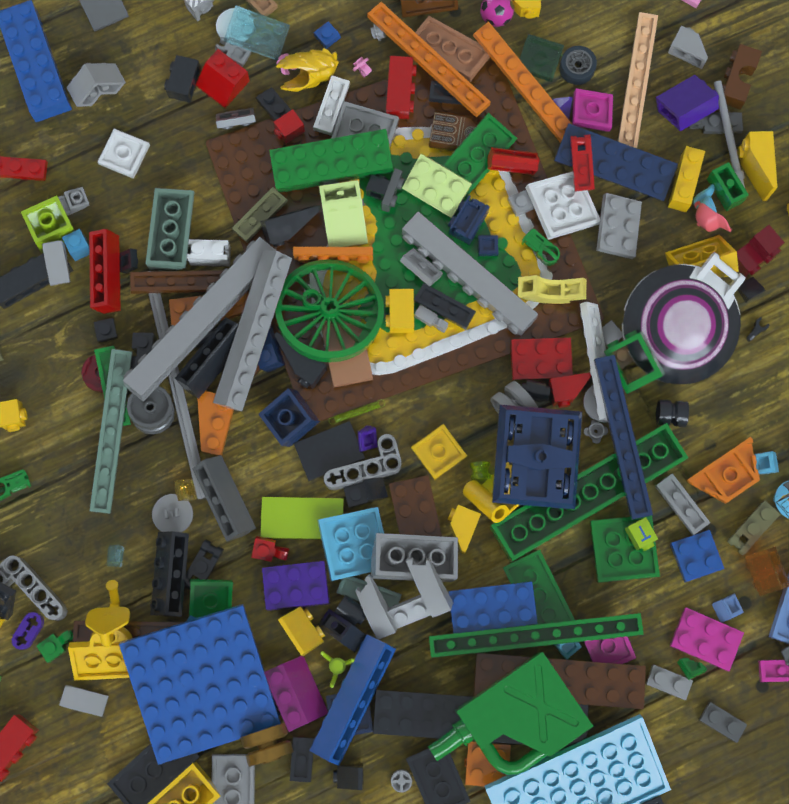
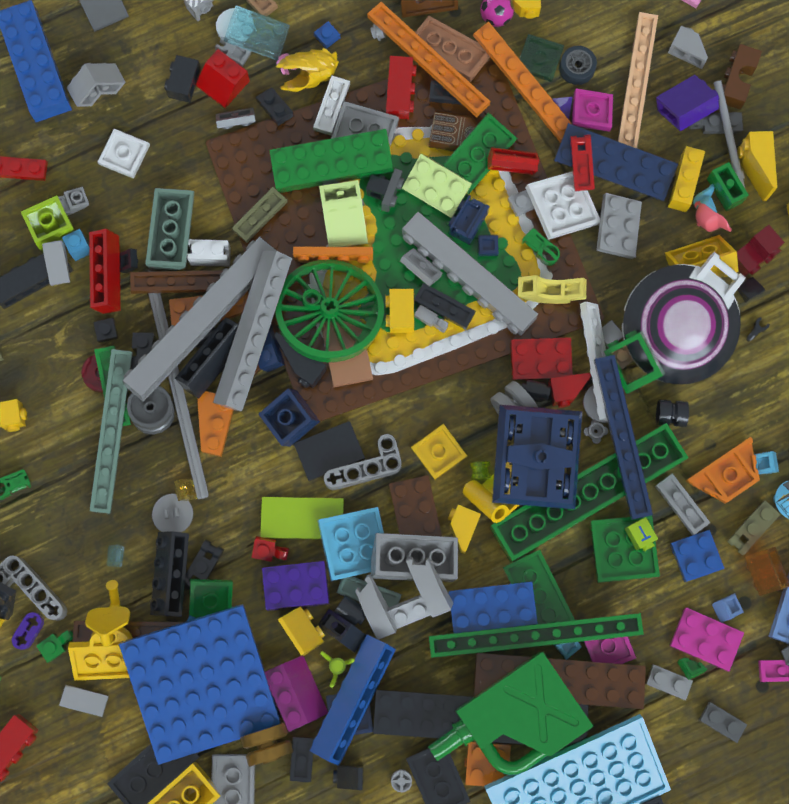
(223, 498): dark grey brick -> none
(285, 226): black slope -> none
(288, 127): red brick -> none
(358, 413): lime piece -> none
(361, 65): bright pink plate -> none
(365, 492): black slope -> none
(367, 438): dark purple slope -> none

